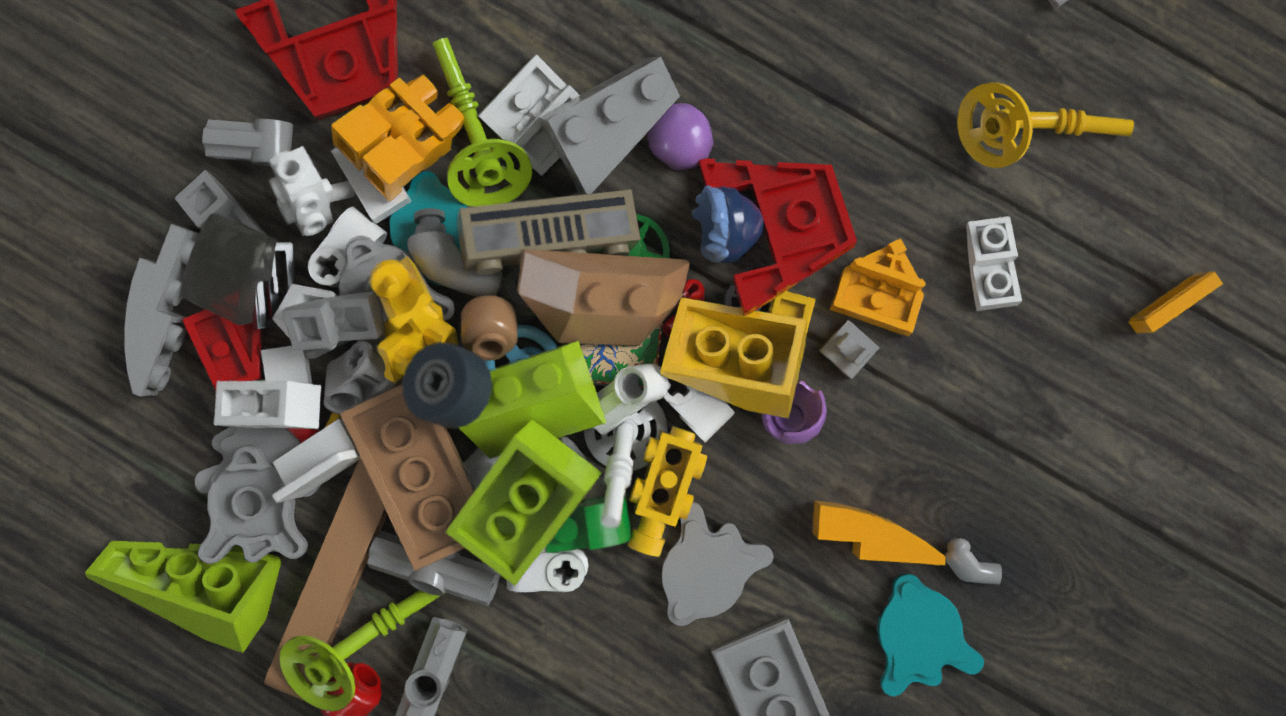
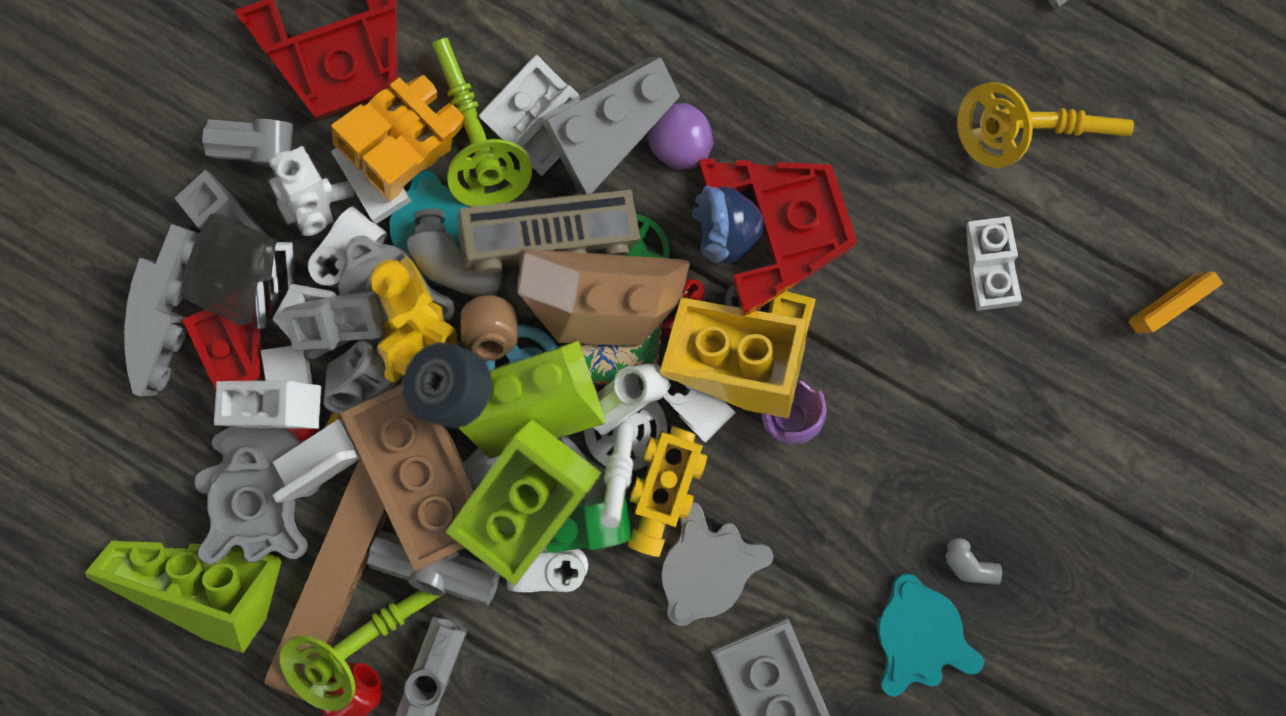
(848, 349): light grey tile -> none
(871, 535): light orange slope -> none
(881, 290): light orange slope -> none

